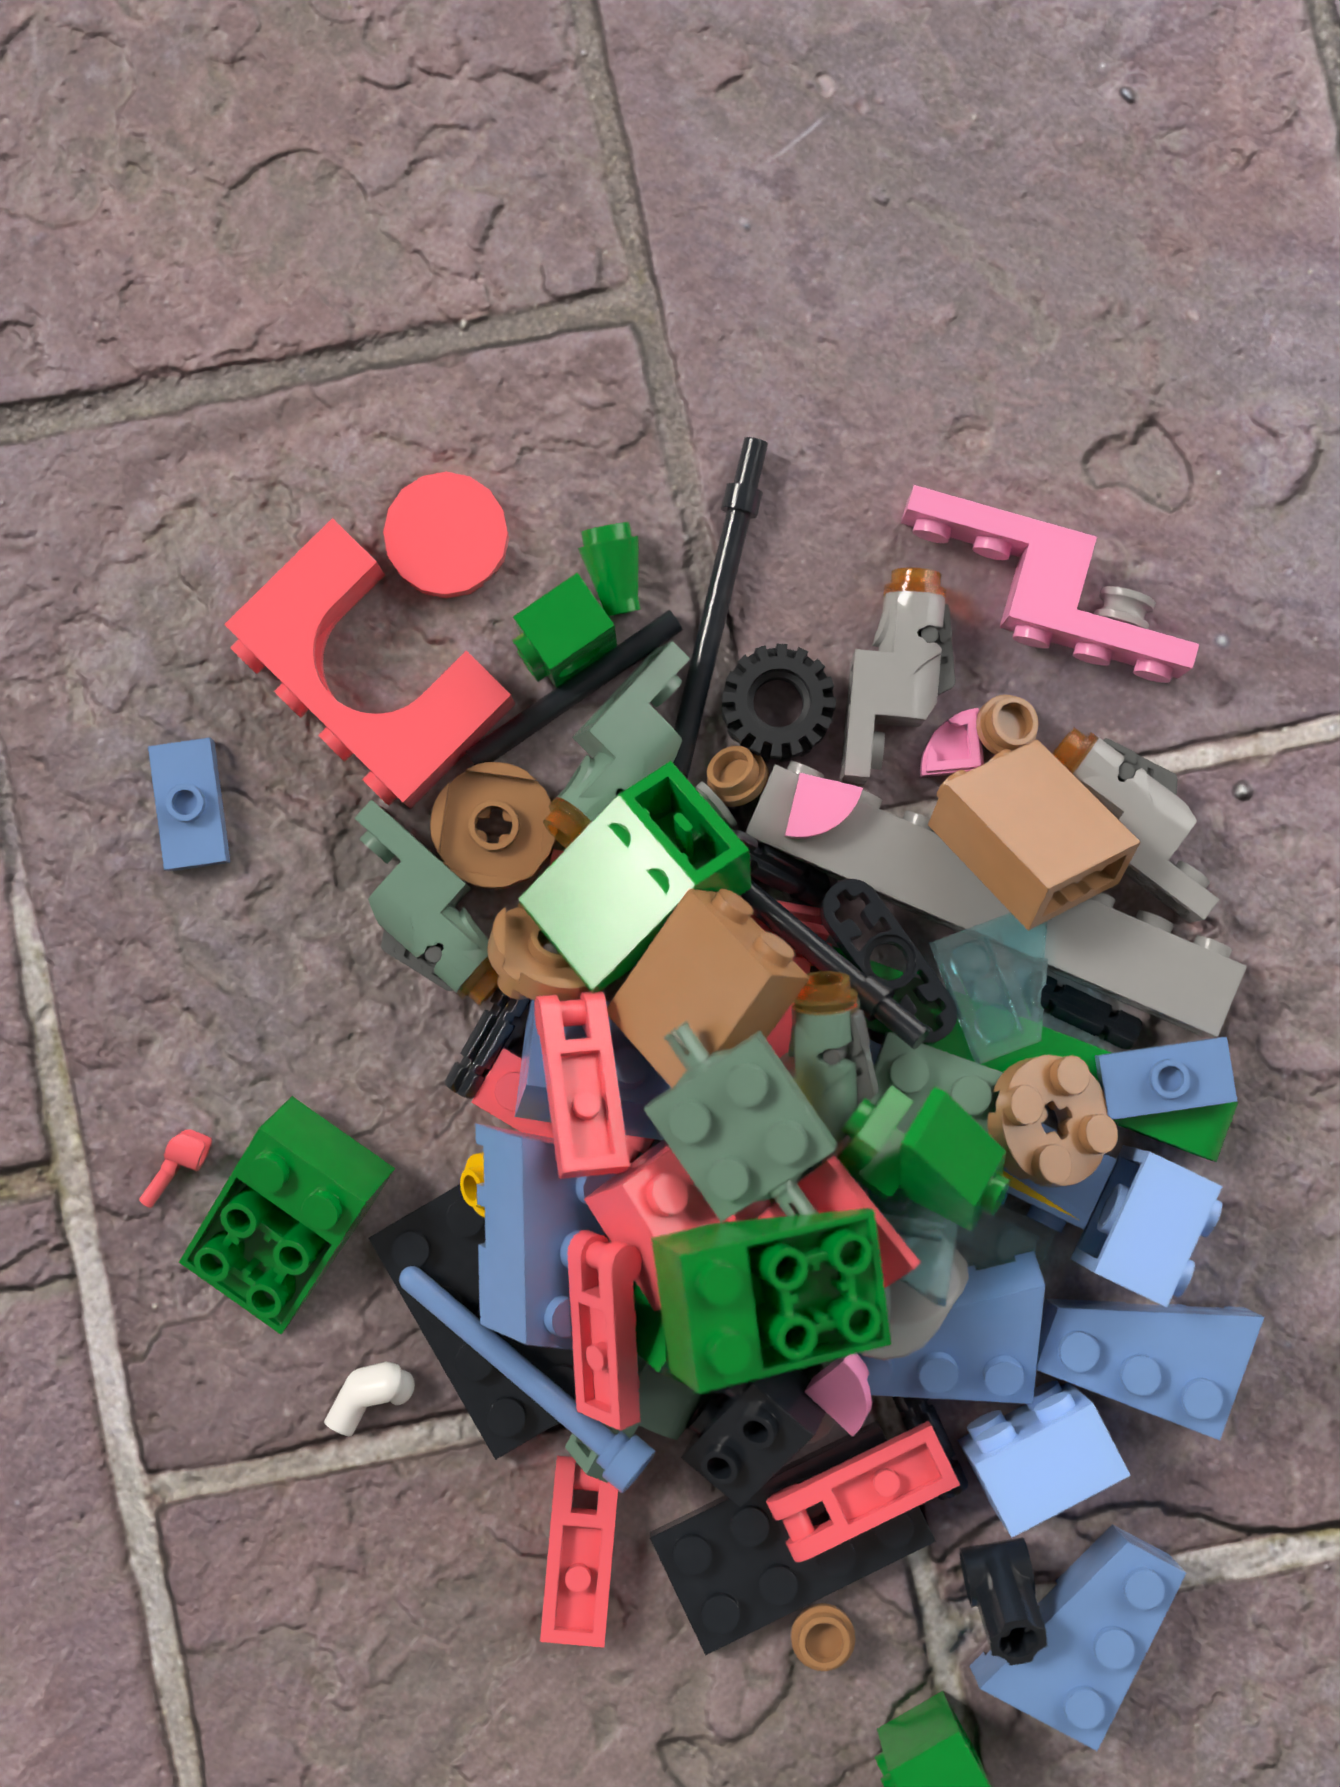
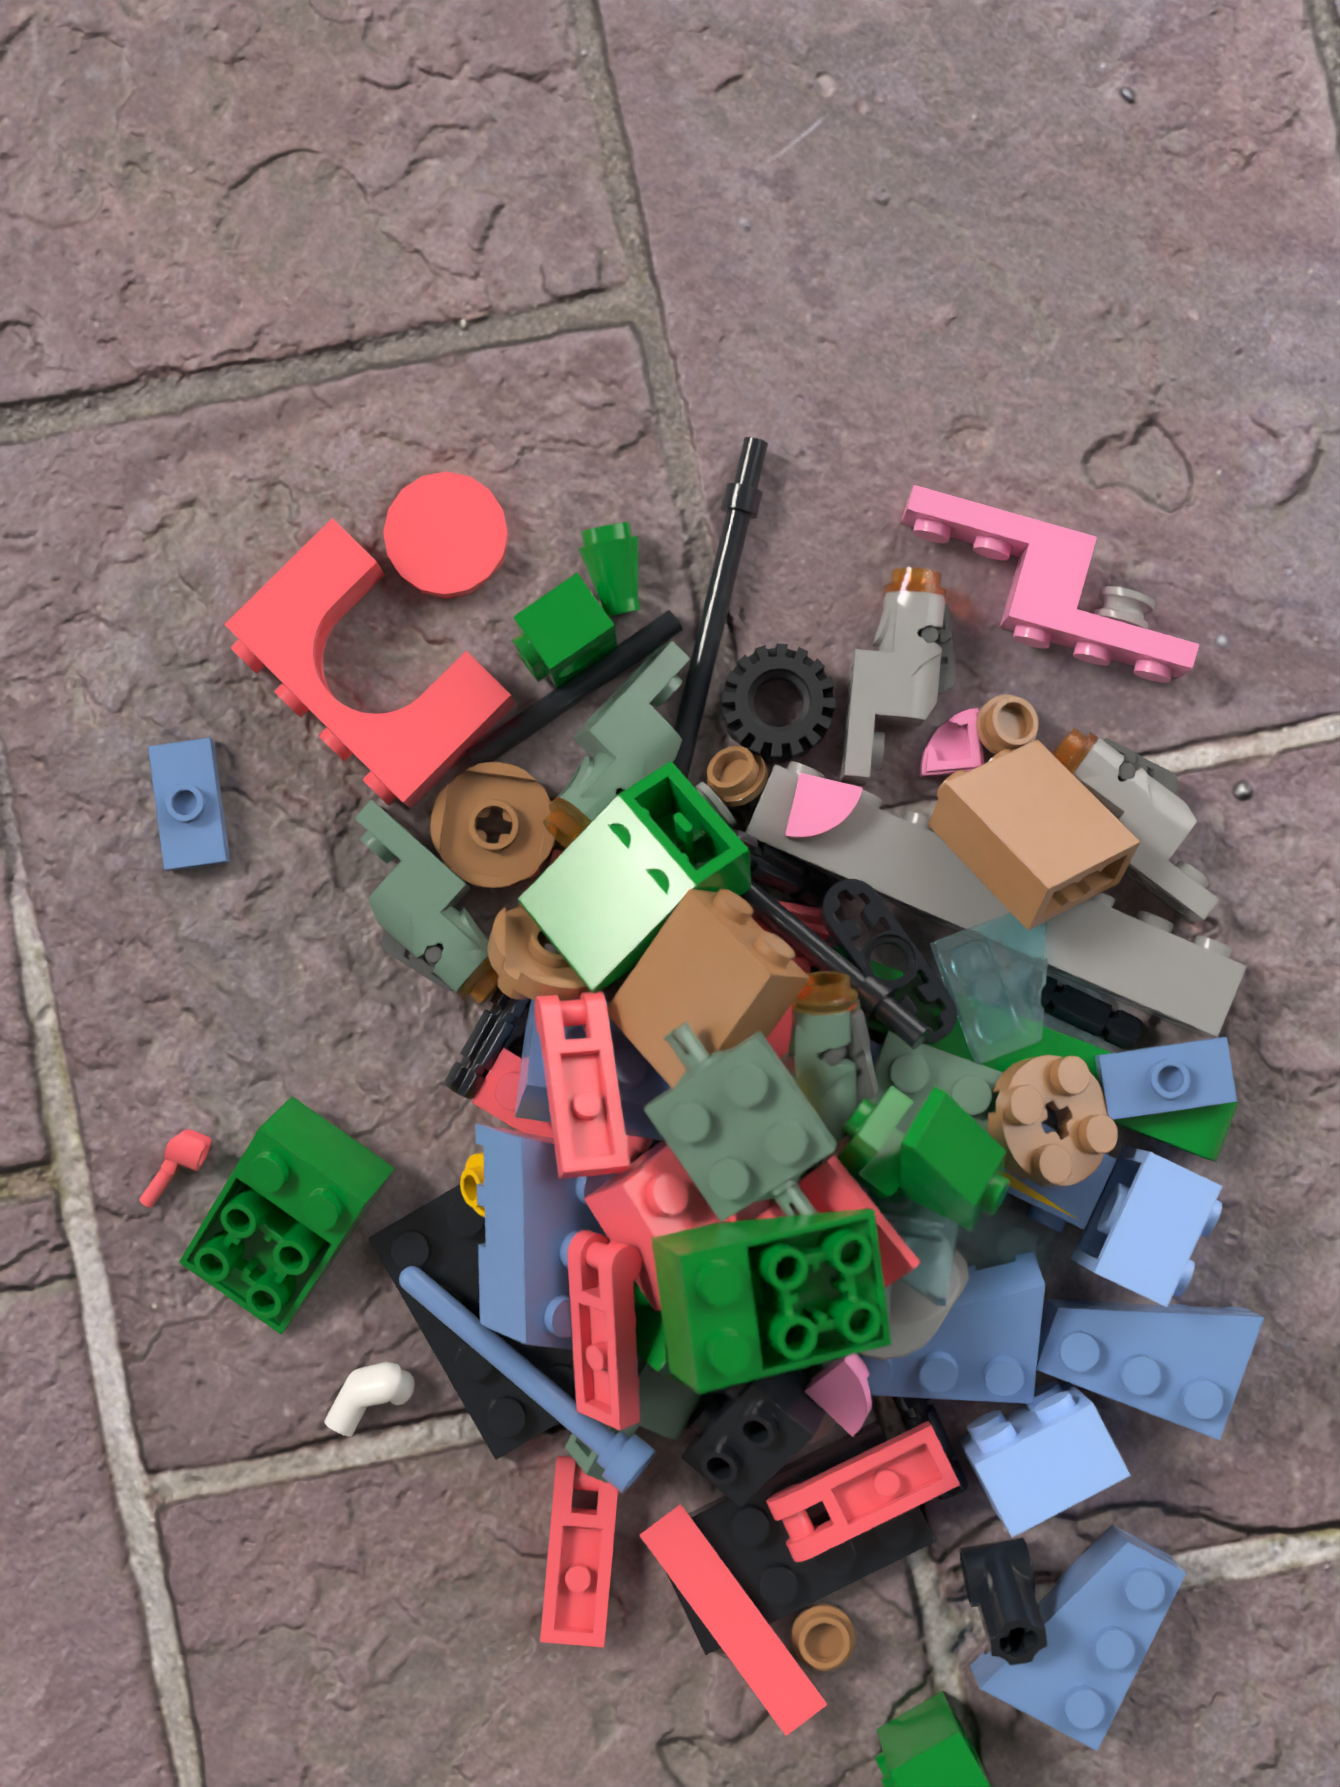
(733, 1620): none -> coral sticker

